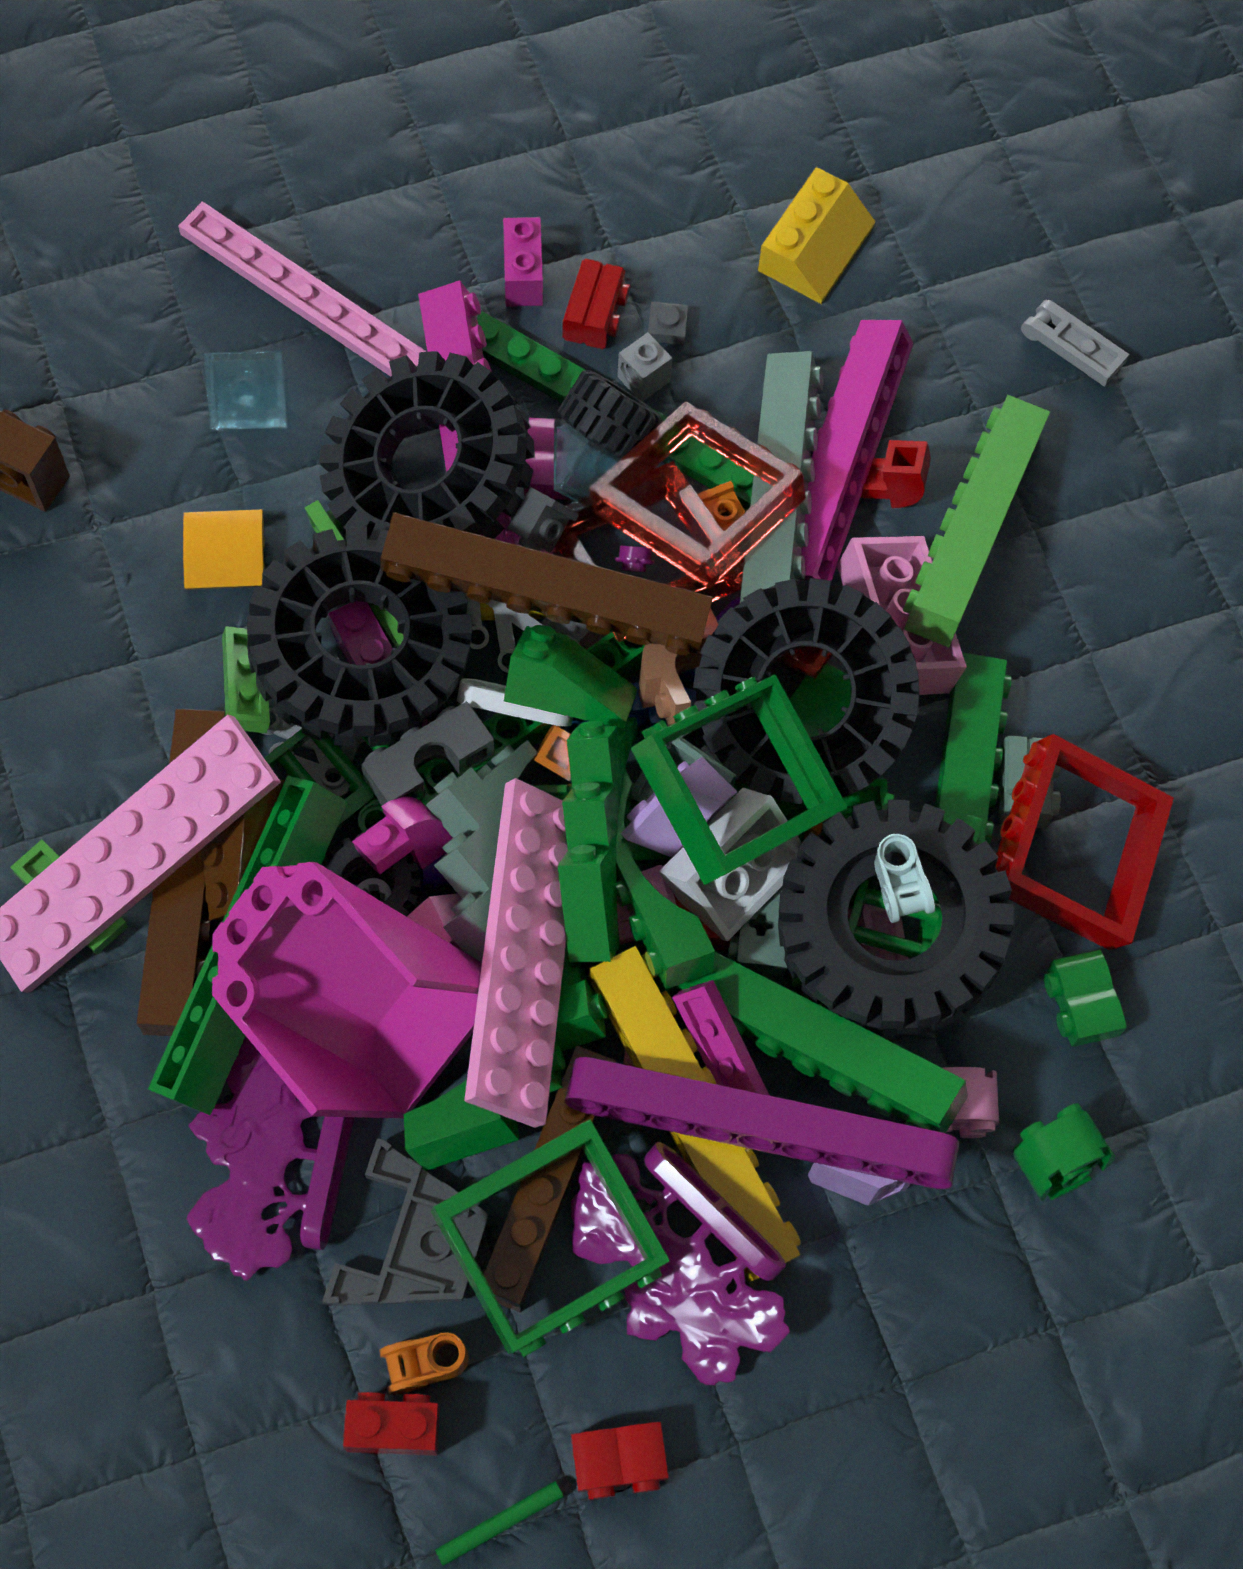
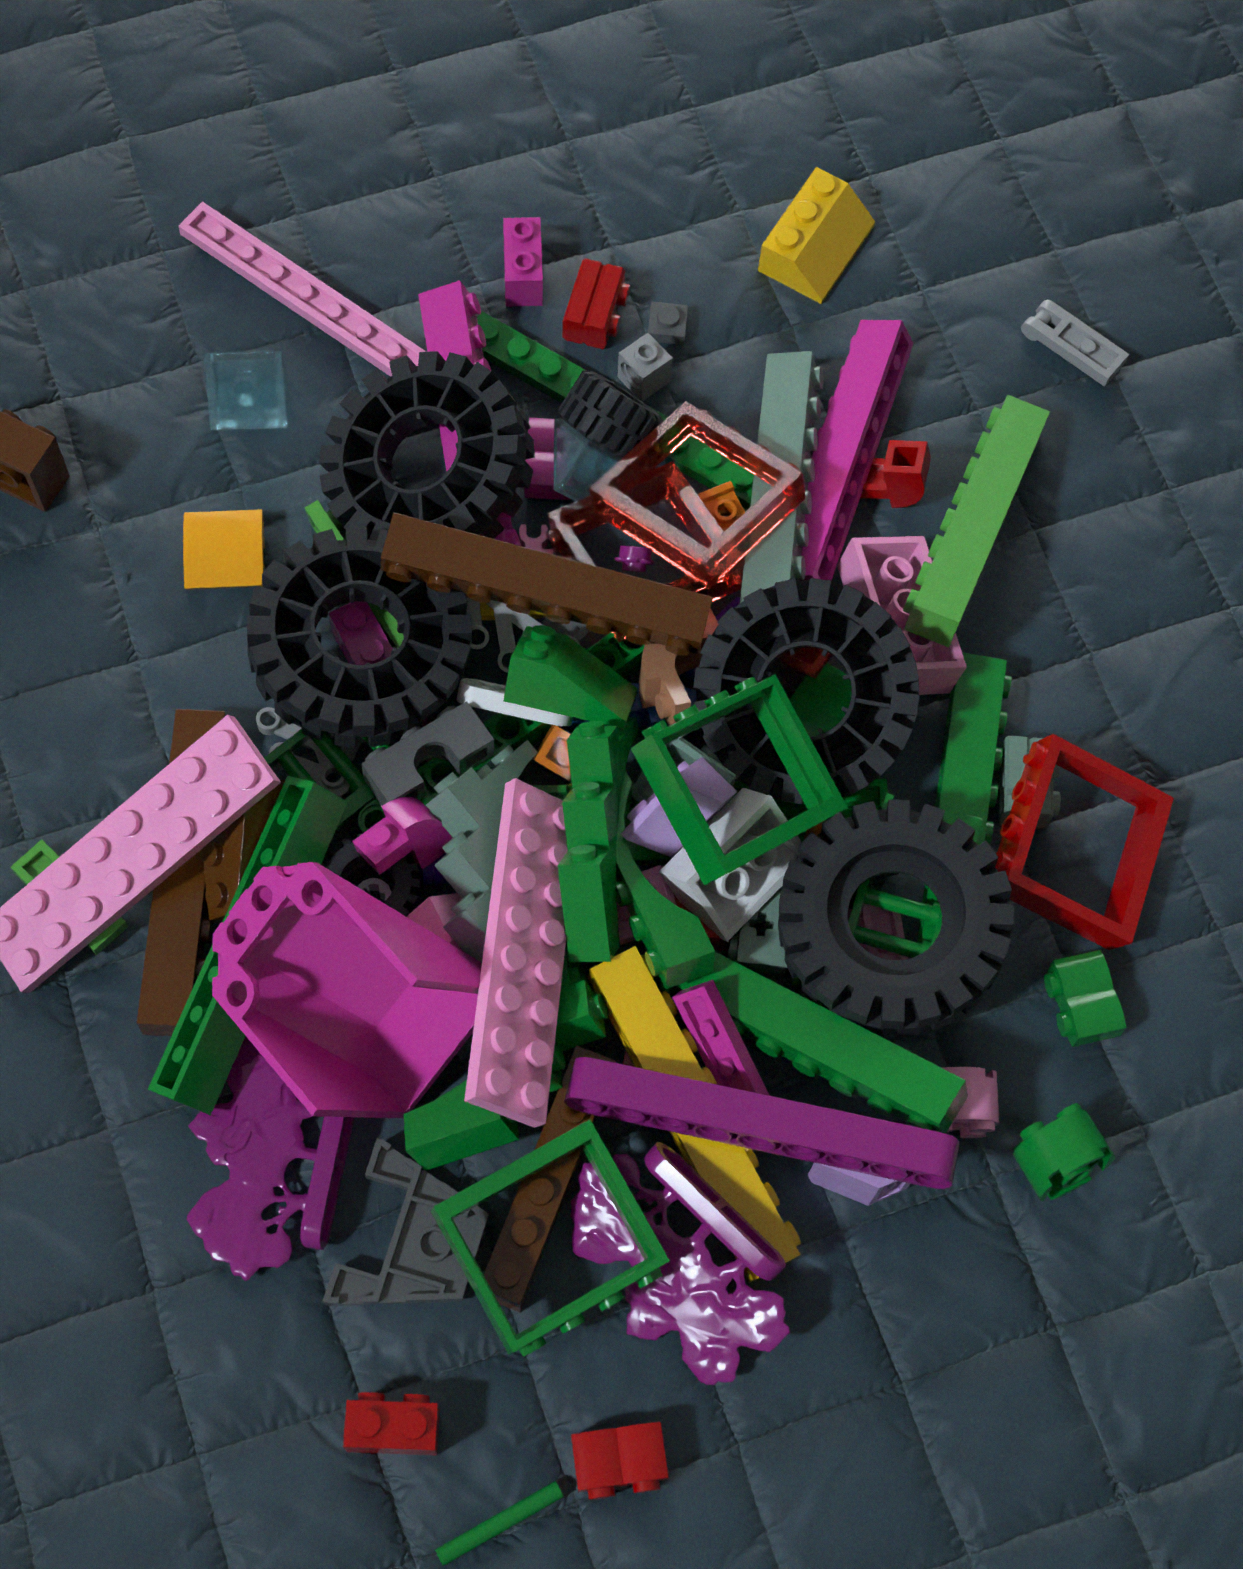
(240, 689): bright green plate -> none
(420, 1362): orange piece -> none
(540, 521): dark grey brick -> none
(904, 886): light aqua piece -> none

